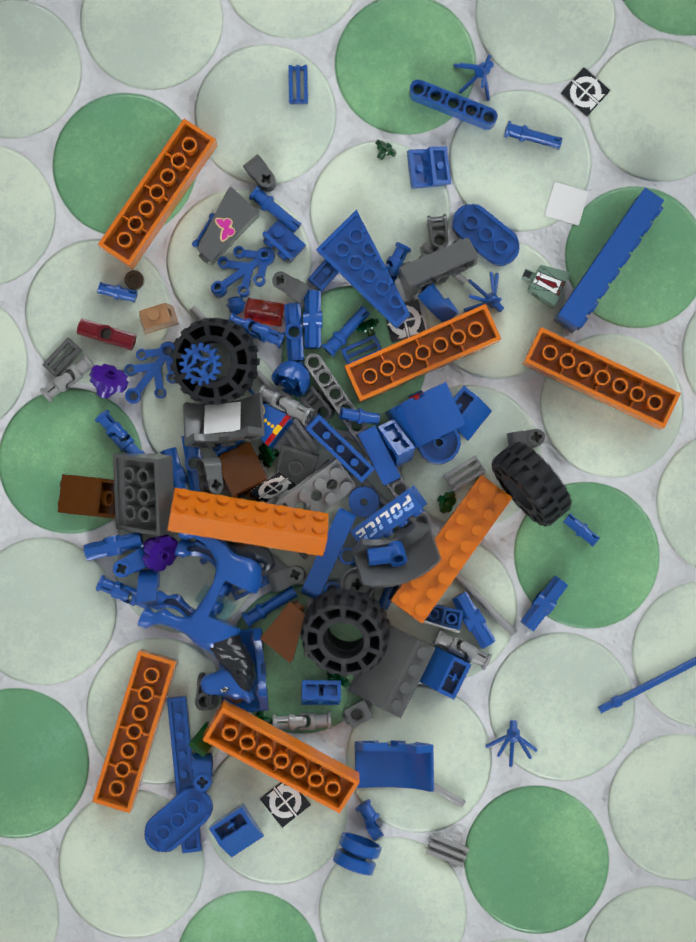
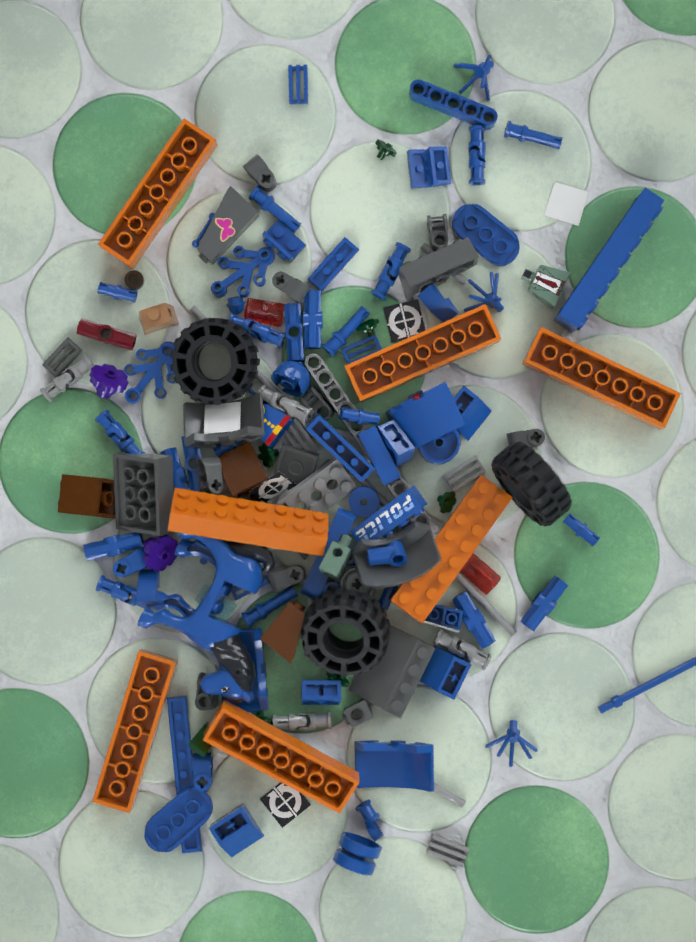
(204, 370): blue gear -> none
(332, 565): none -> sand green torso
(359, 262): blue wing -> none
(477, 154): none -> blue piece
(480, 574): none -> clear red slope
(585, 91): sticker -> none

